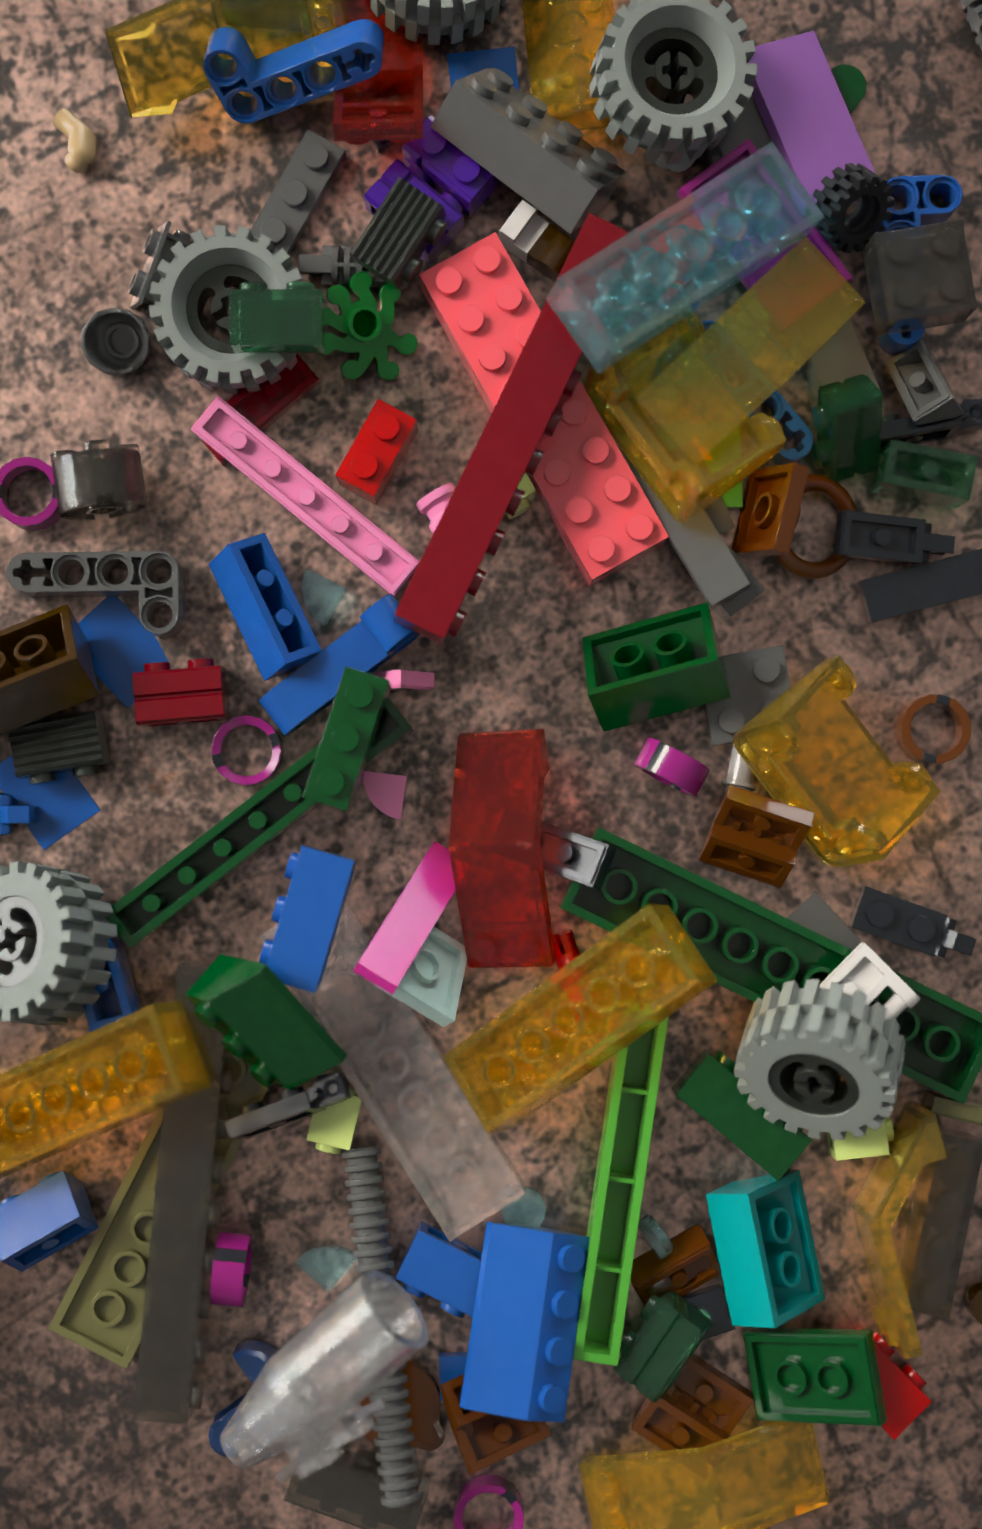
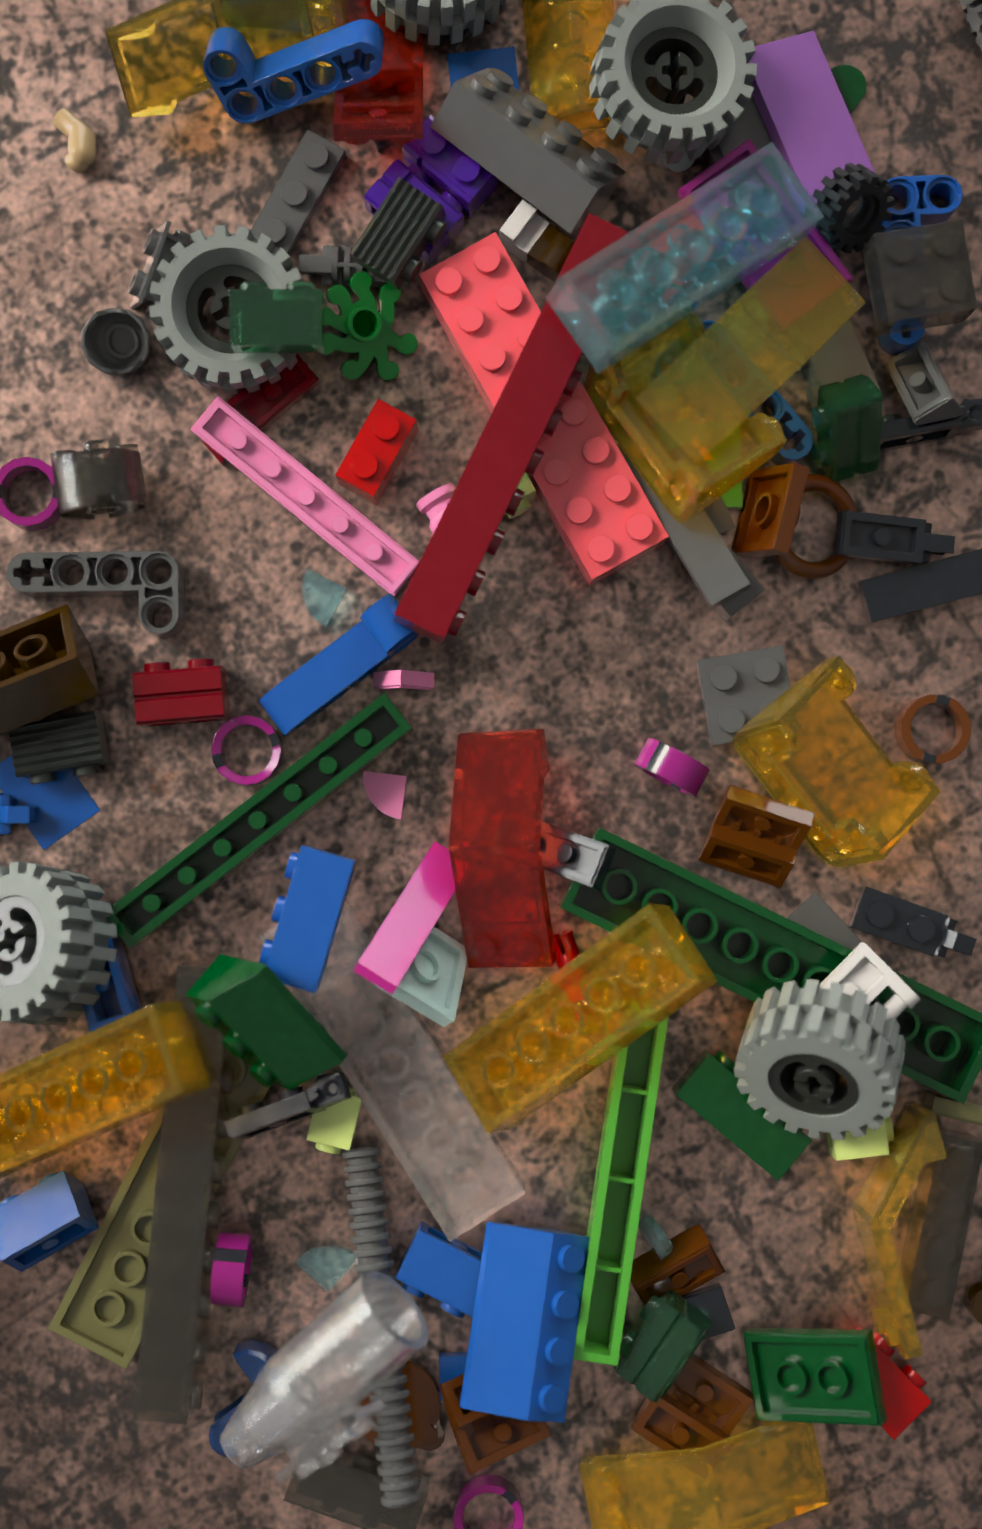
(119, 646): blue sticker -> none
(264, 606): blue brick -> none
(347, 739): dark green brick -> none
(526, 1210): clear light blue tile -> none
(655, 667): dark green slope -> none
(738, 773): light grey pin -> none
(765, 1249): teal slope -> none
(925, 474): clear green brick -> none

